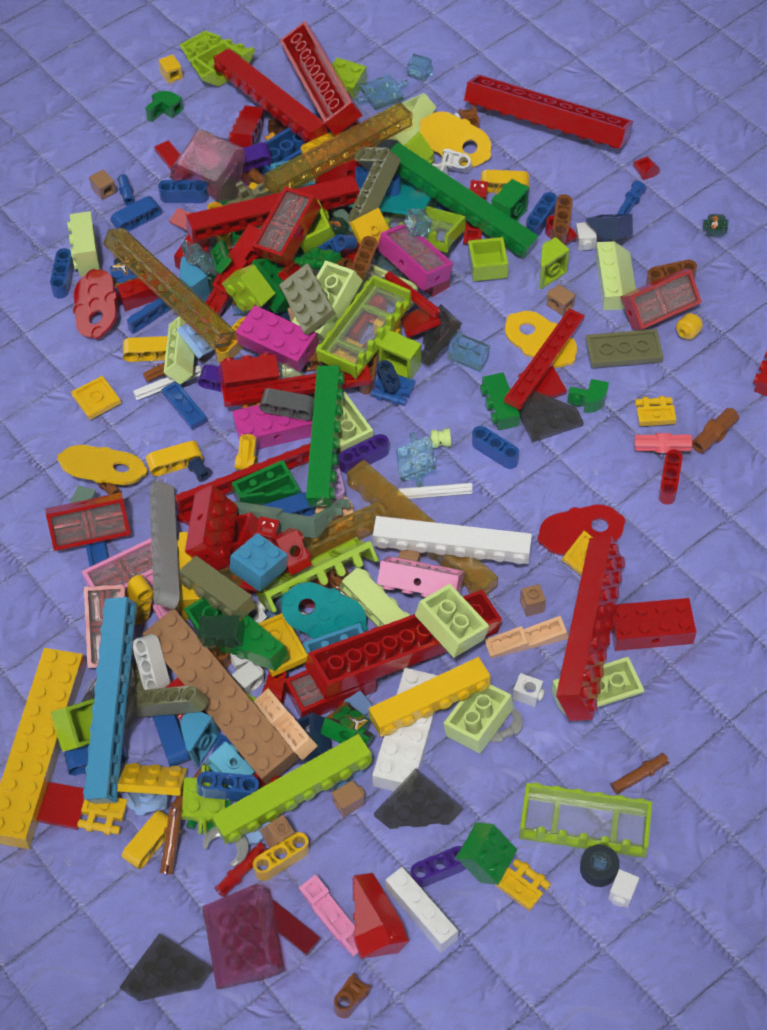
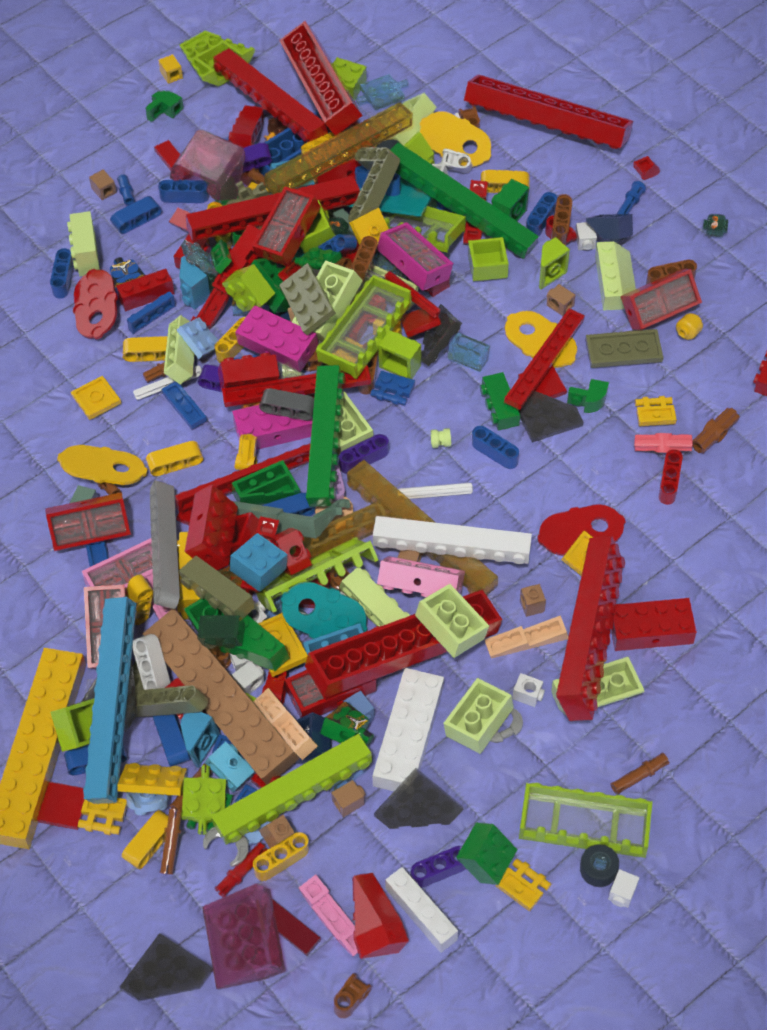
(169, 288): clear yellow brick -> none
(201, 471): dark blue bush -> none
(218, 779): blue beam -> none
(384, 377): dark blue beam -> none
(415, 459): clear light blue plate -> none
(417, 222): clear light blue brick -> none
(419, 67): clear light blue brick -> none
(429, 697): yellow brick -> none

